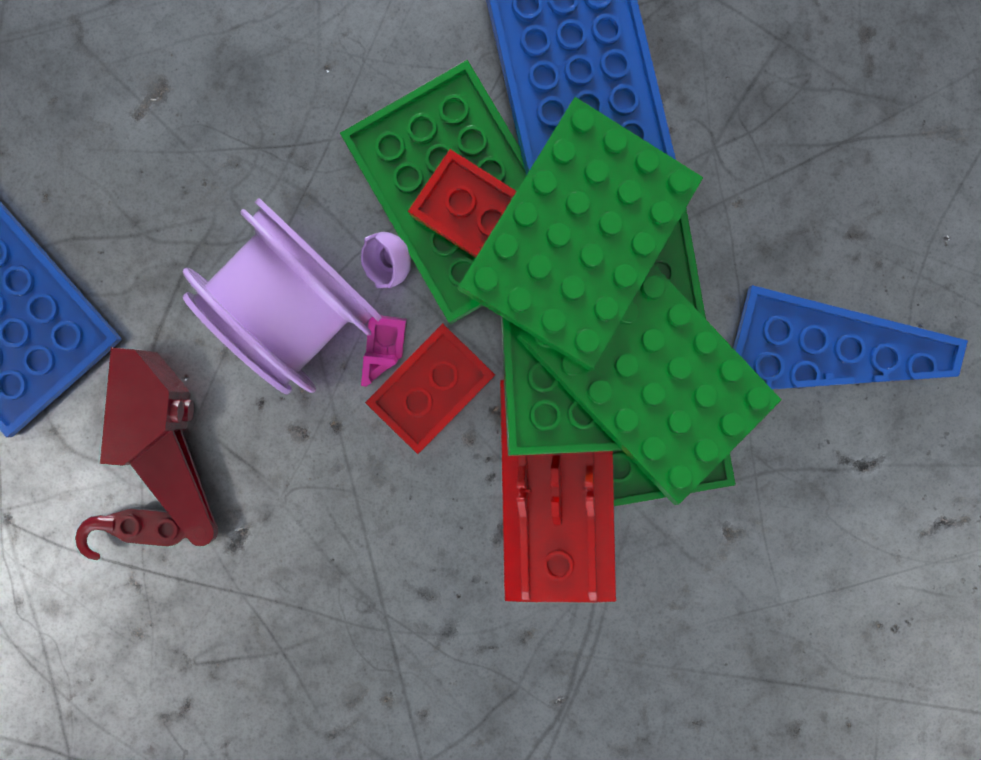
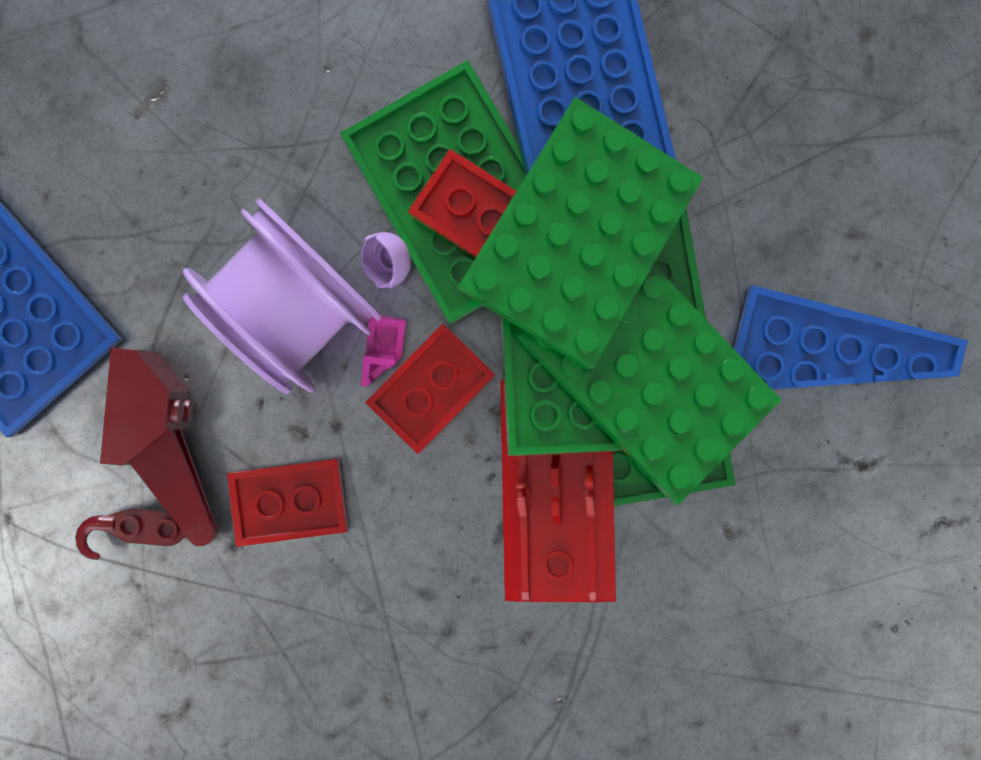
(287, 502): none -> red plate

